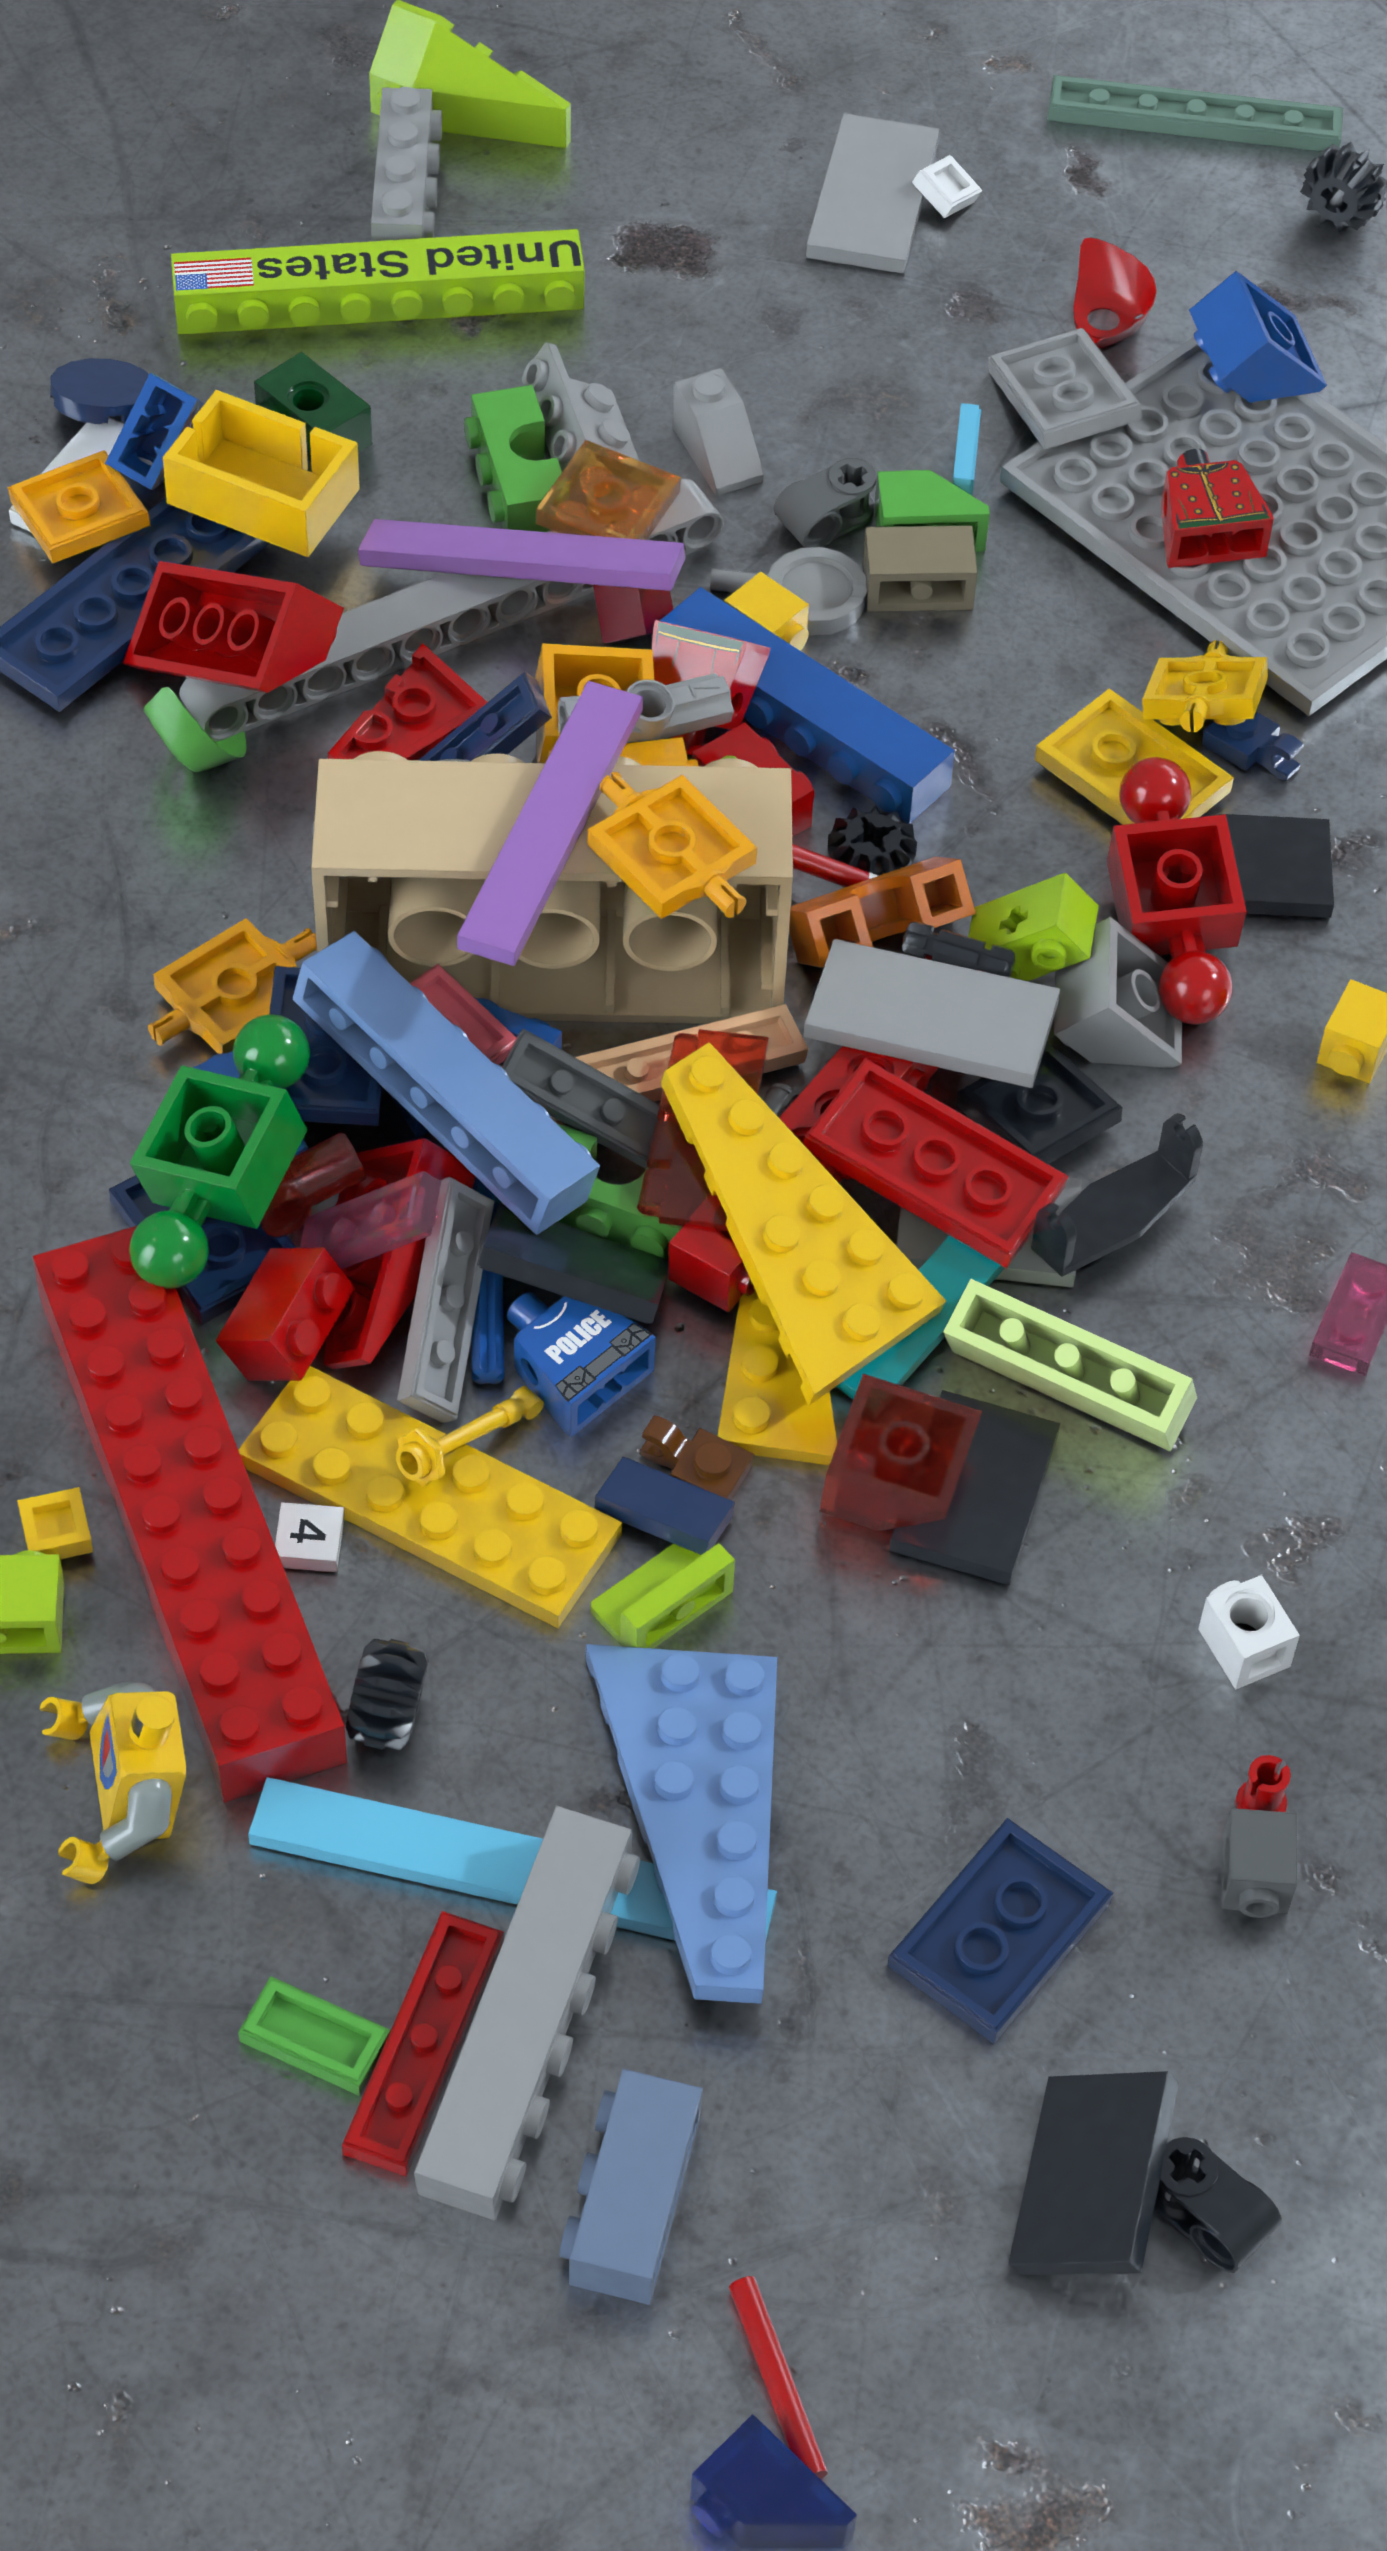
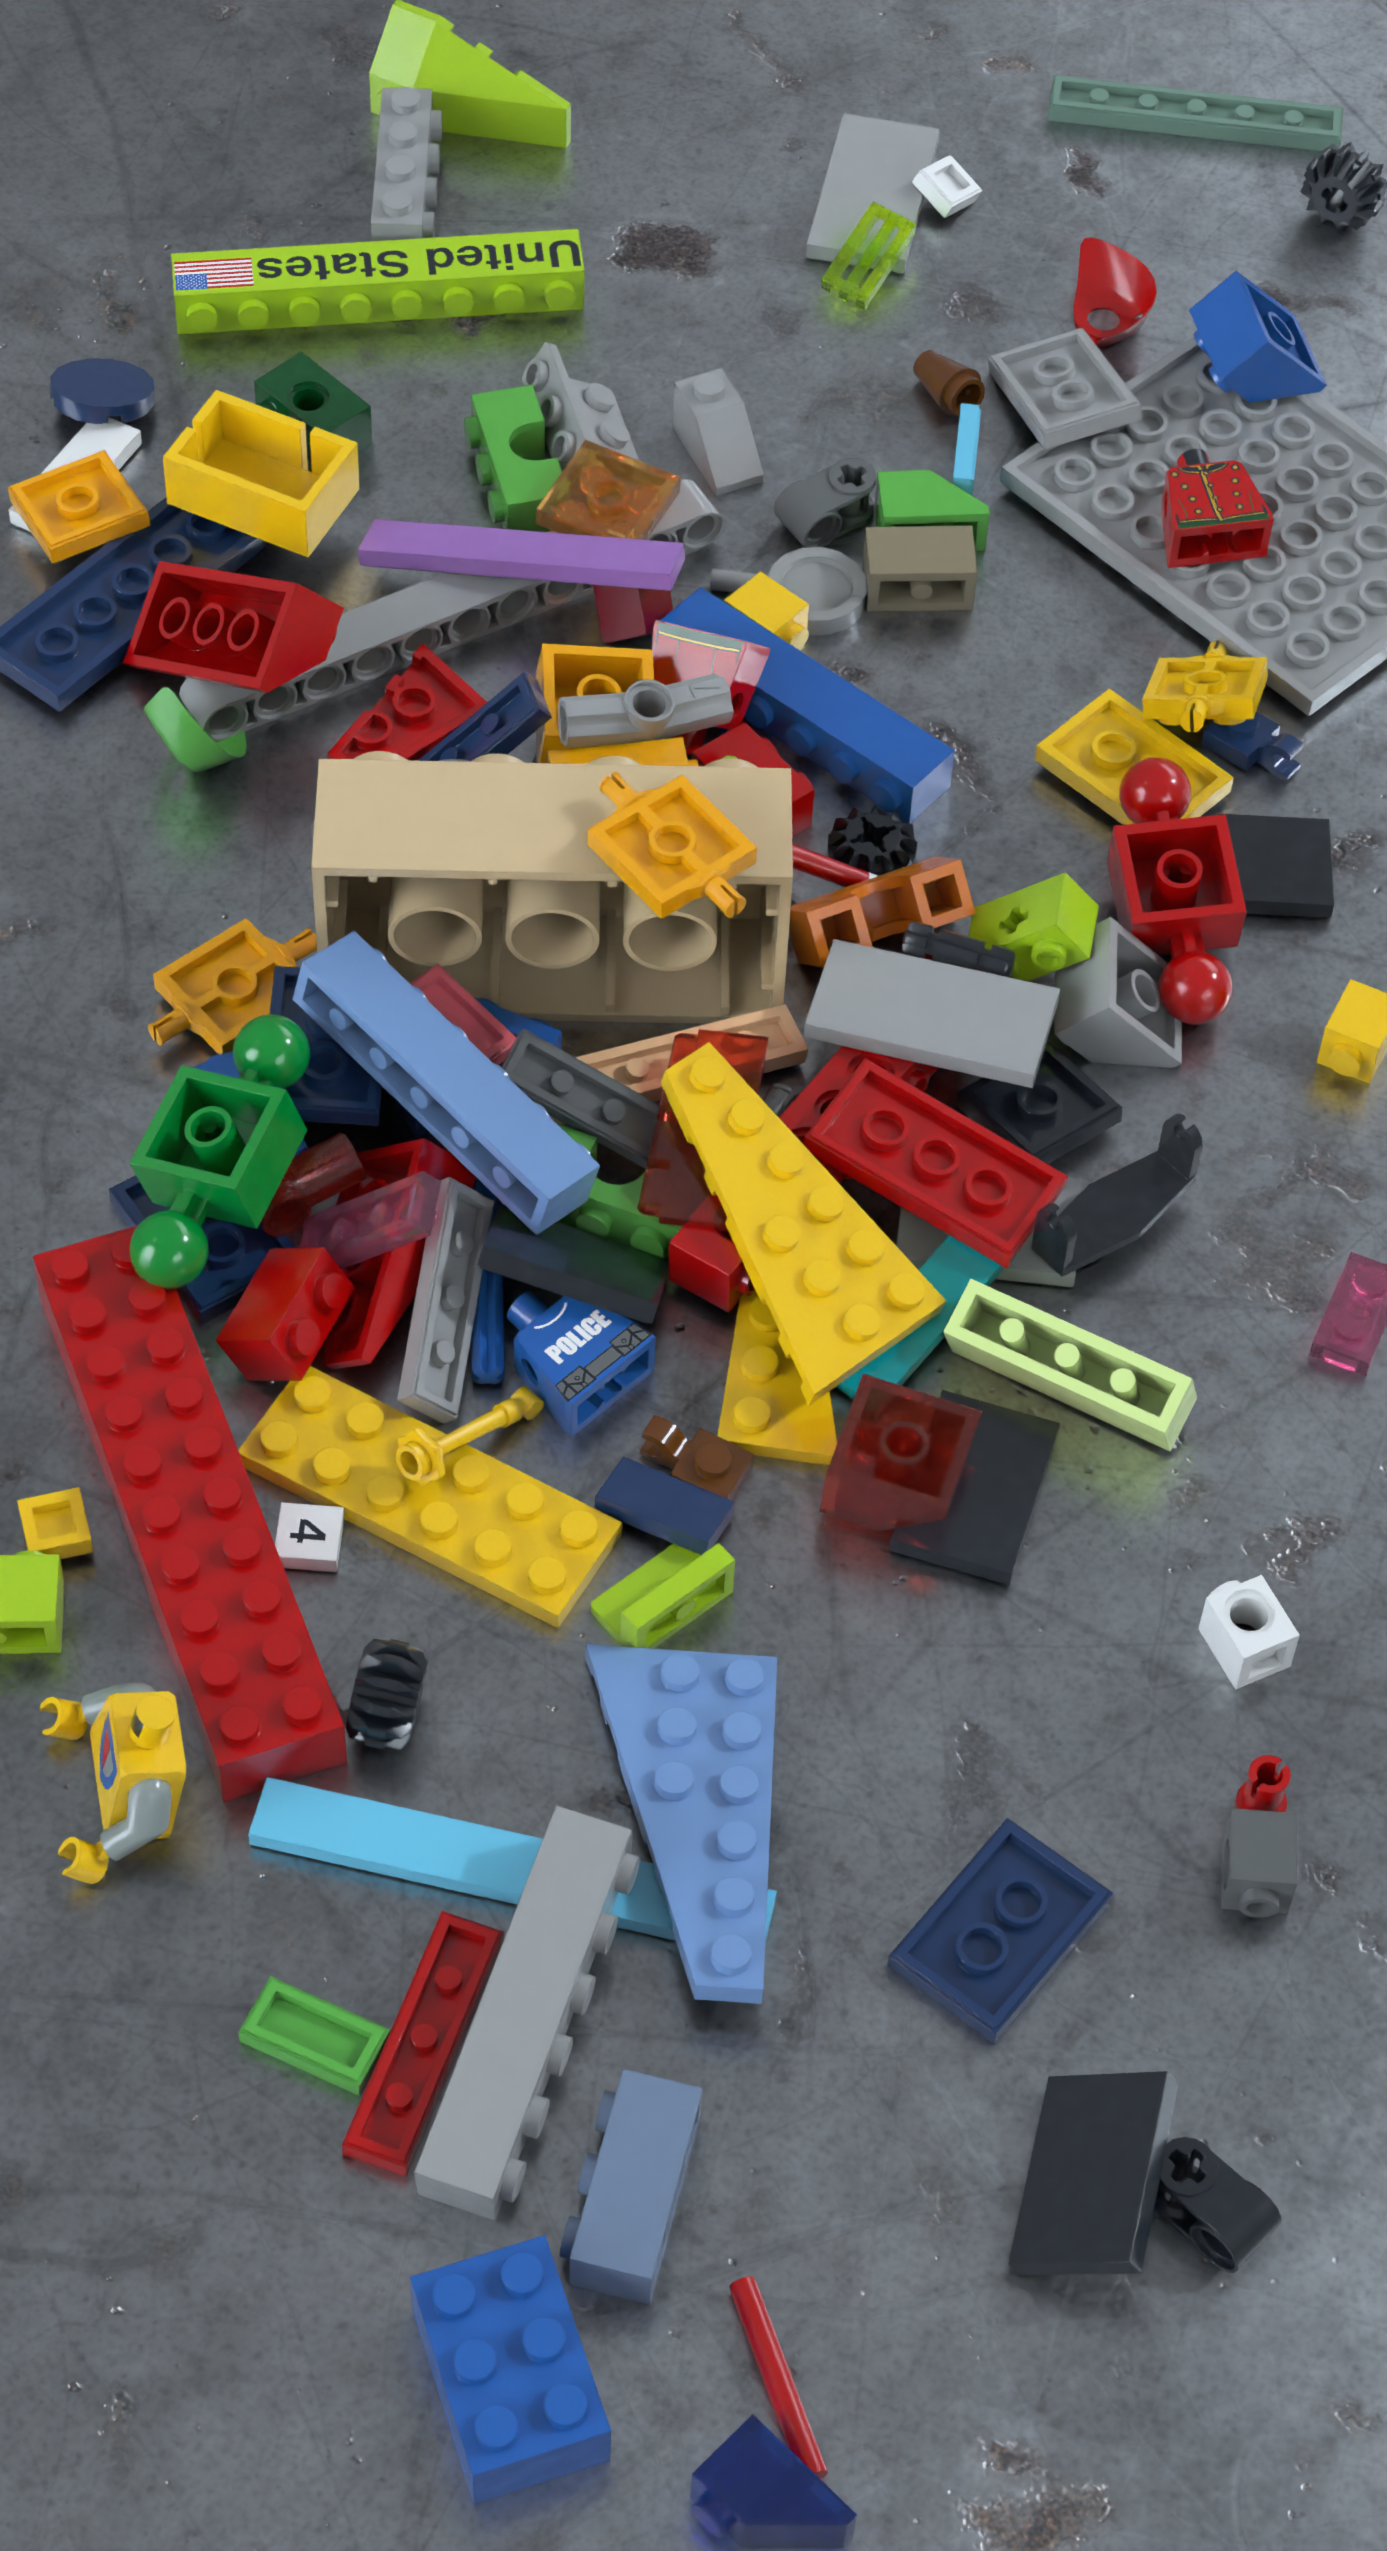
(151, 429): blue torso -> none
(510, 2369): none -> blue brick
(549, 824): medium lavender tile -> none
(848, 288): none -> clear neon green tile
(949, 381): none -> reddish brown cone

